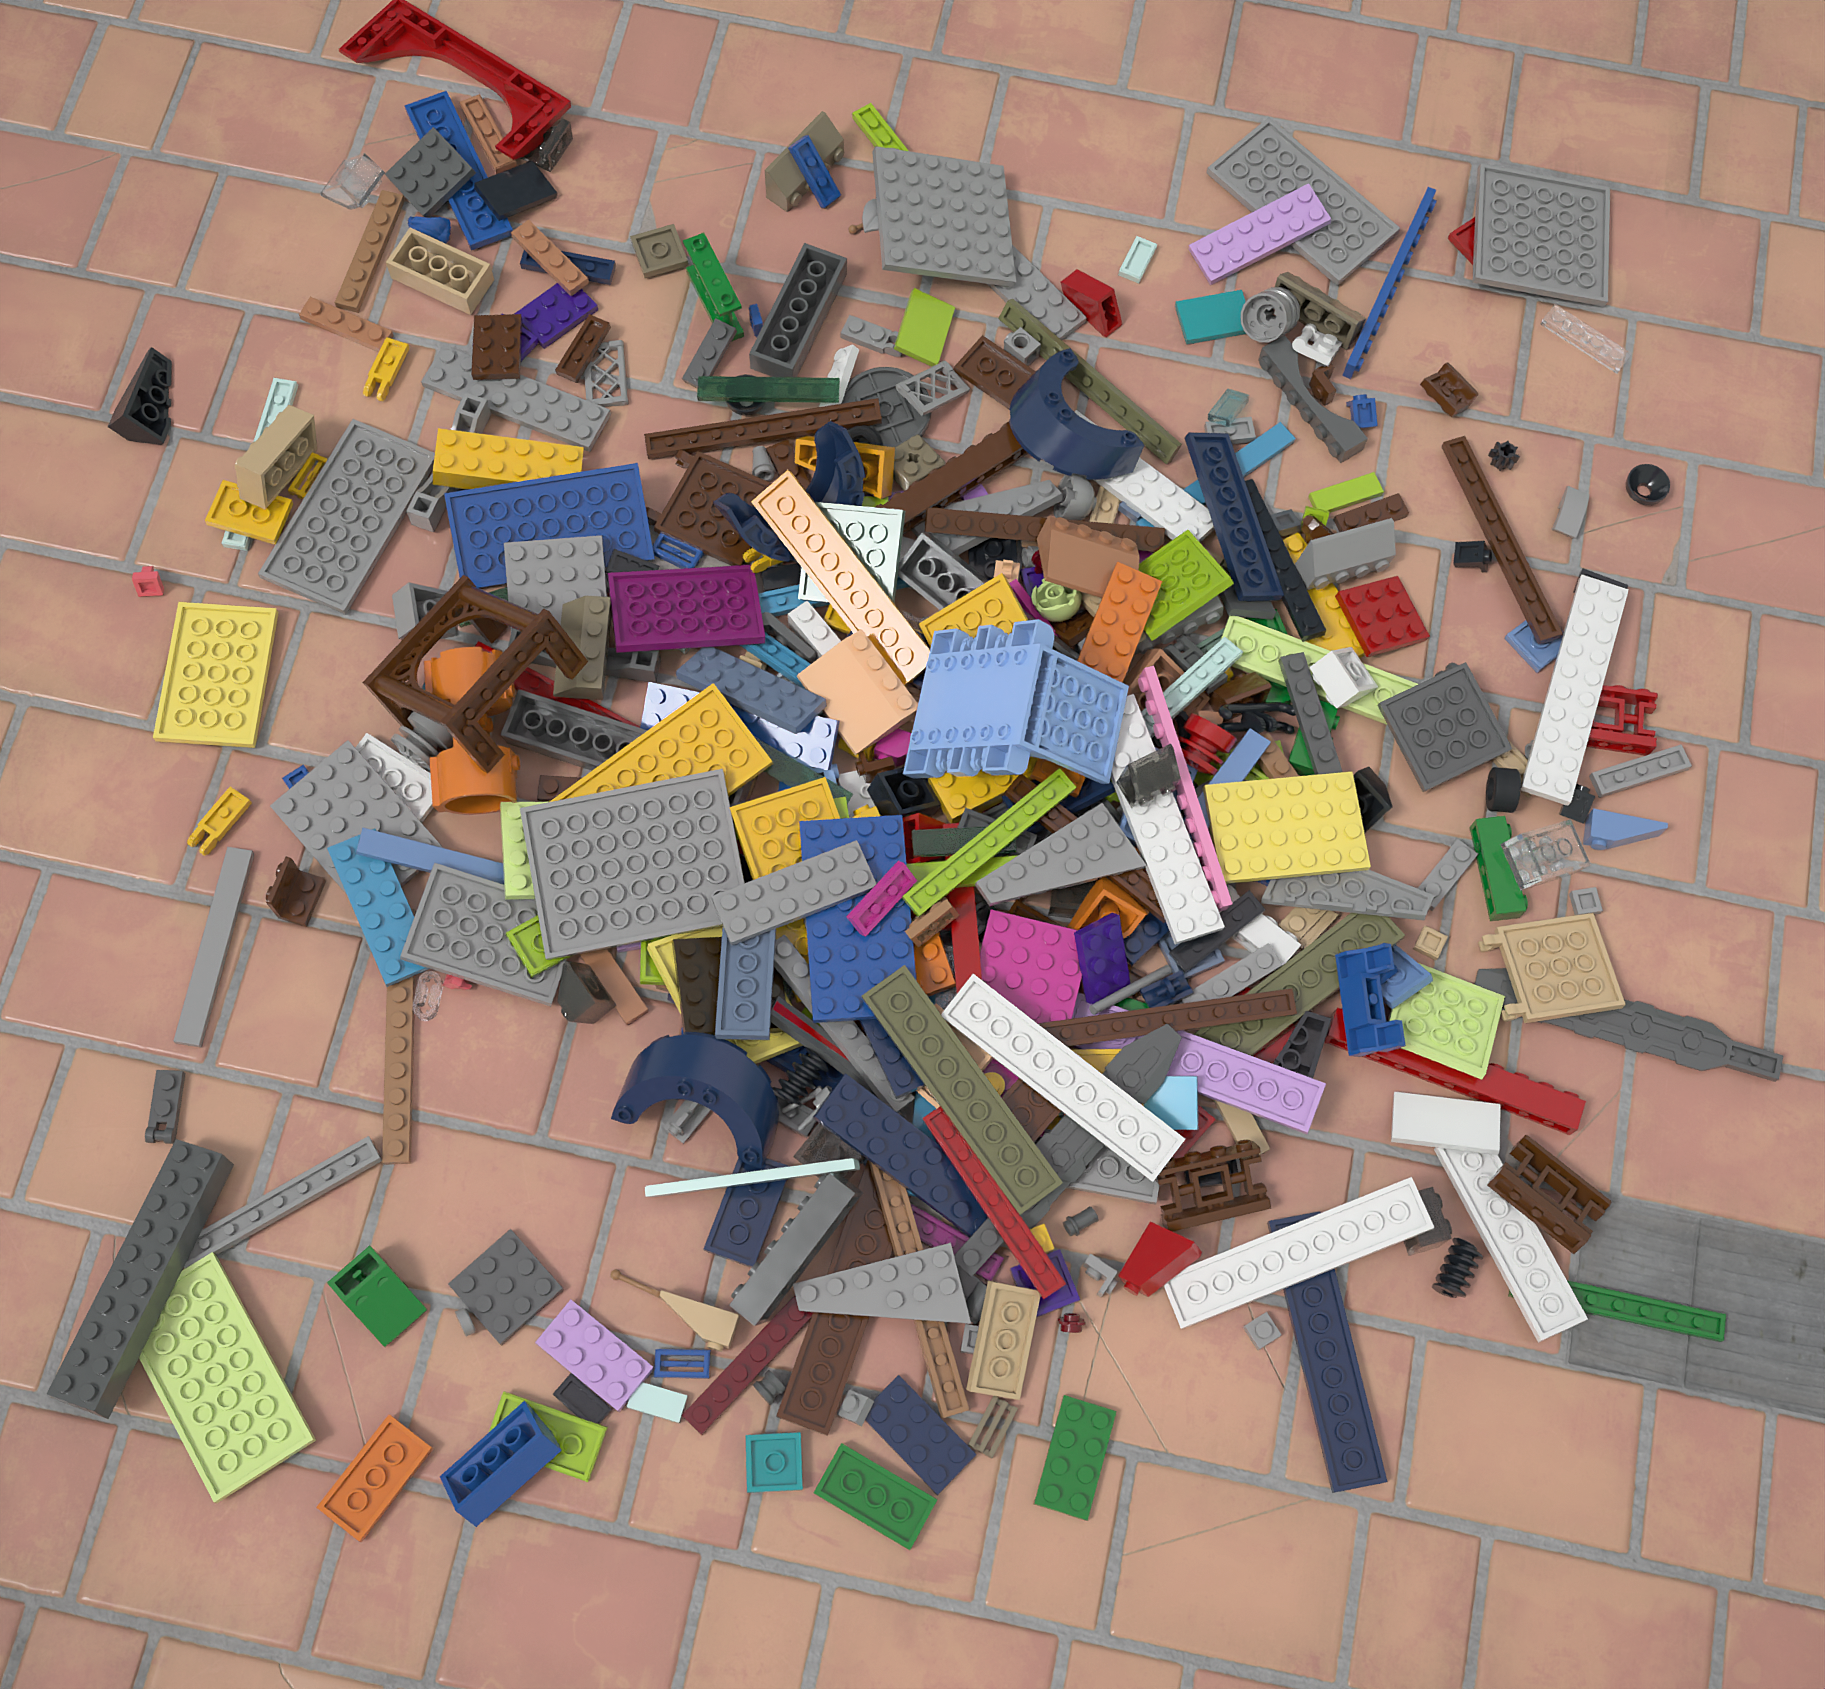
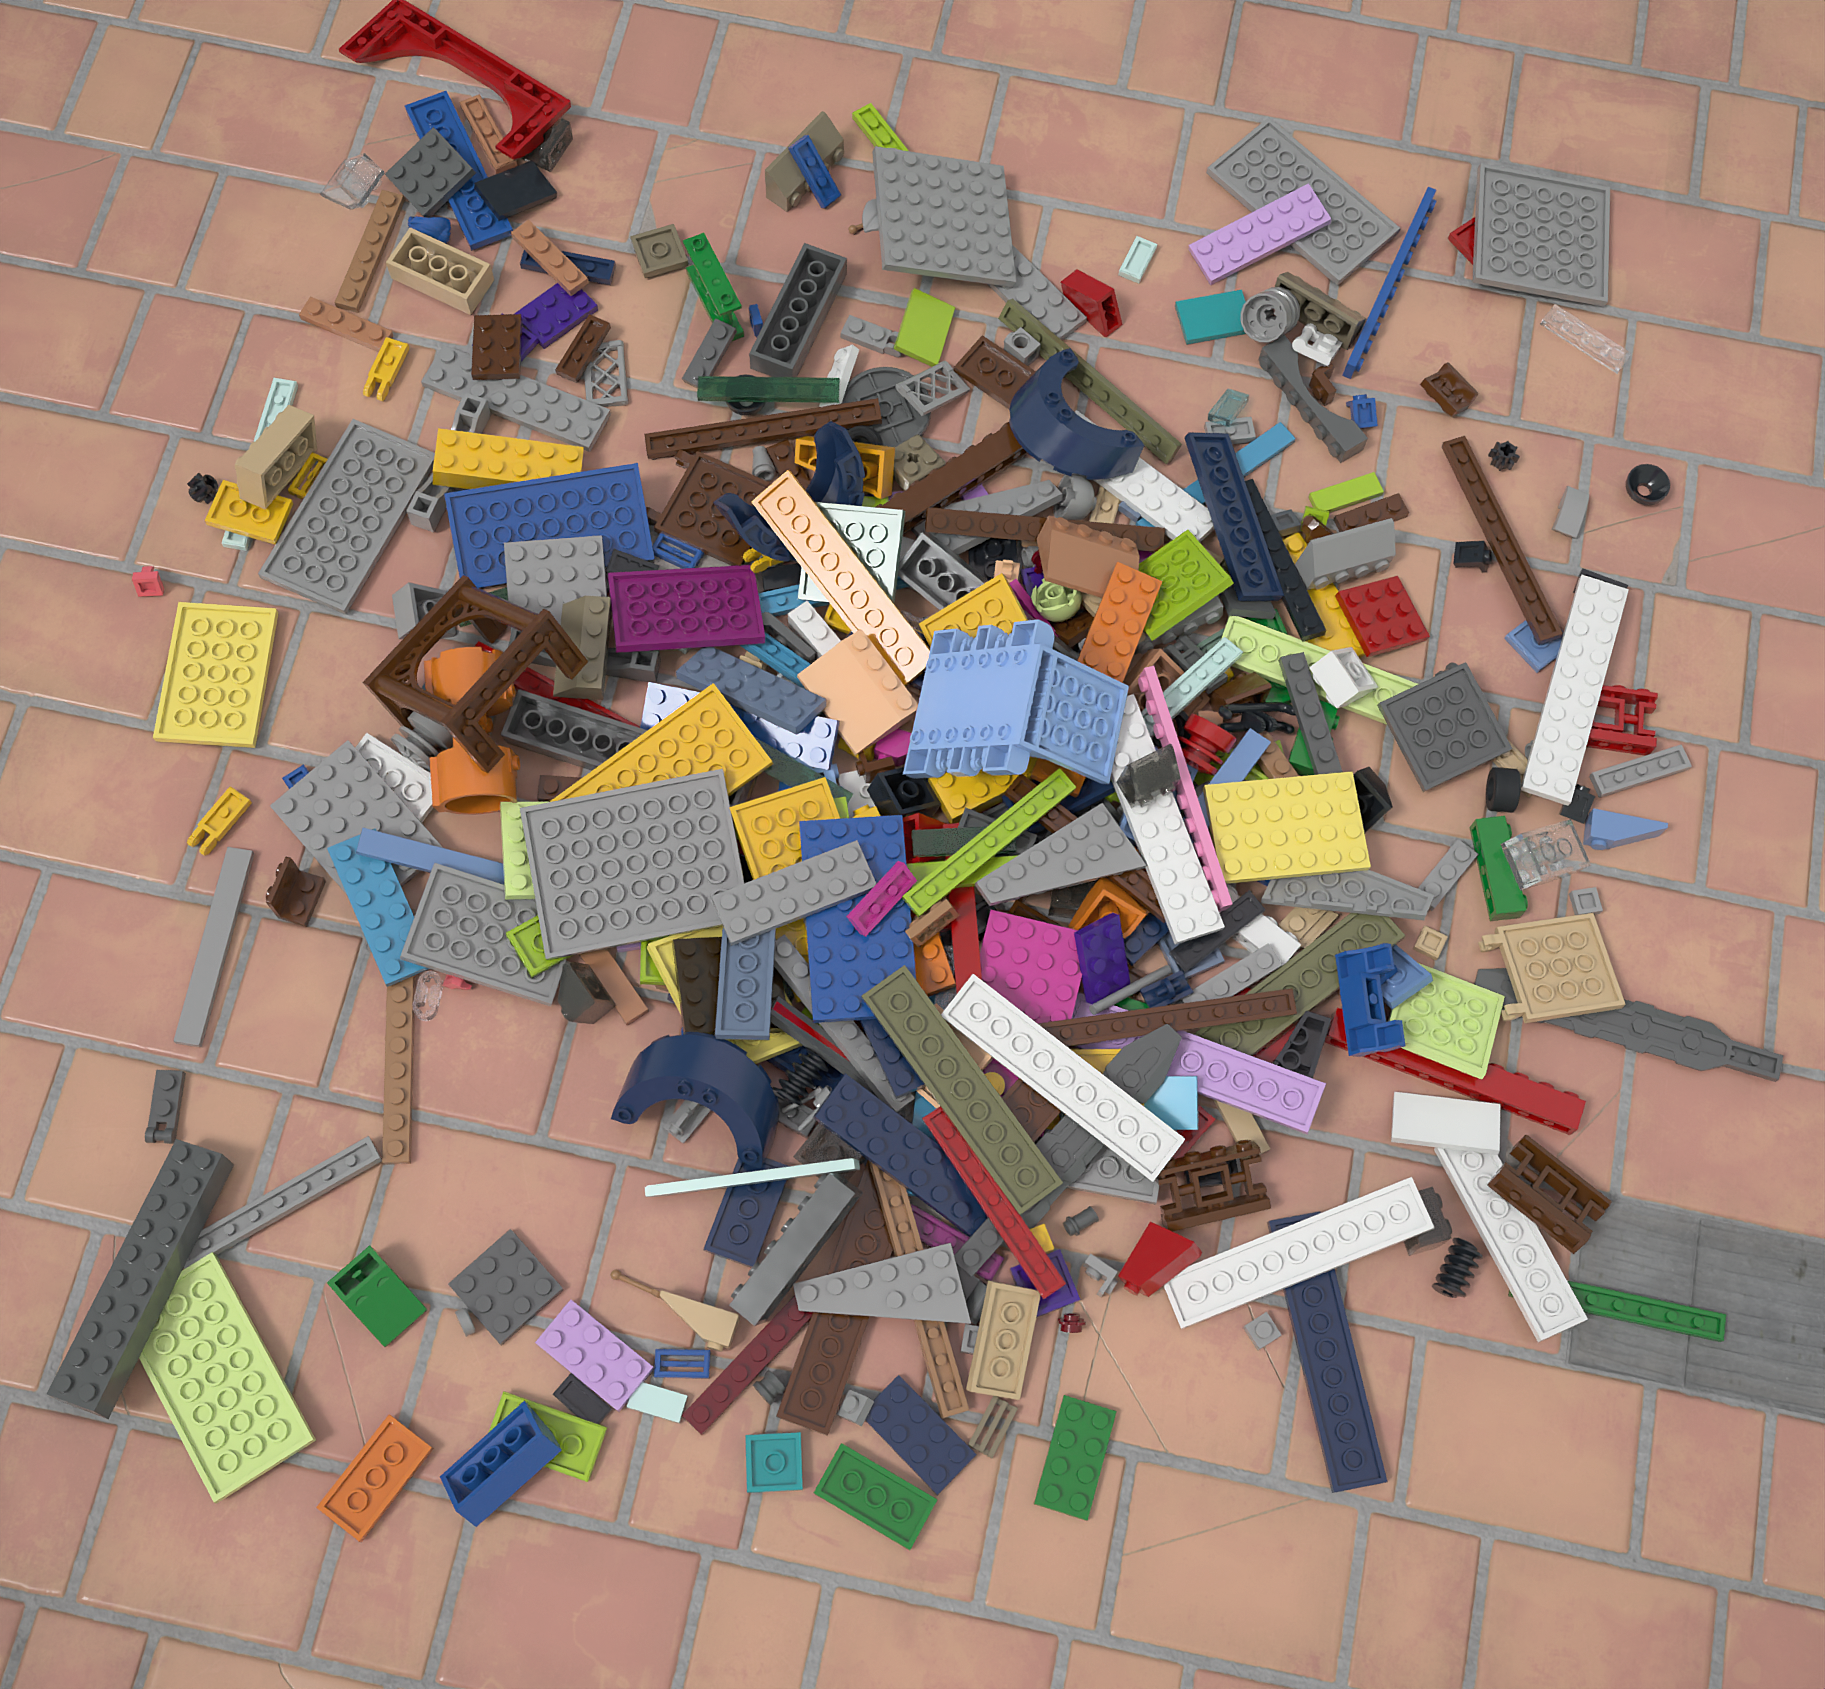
(146, 402): black wedge -> none
(203, 488): none -> black gear

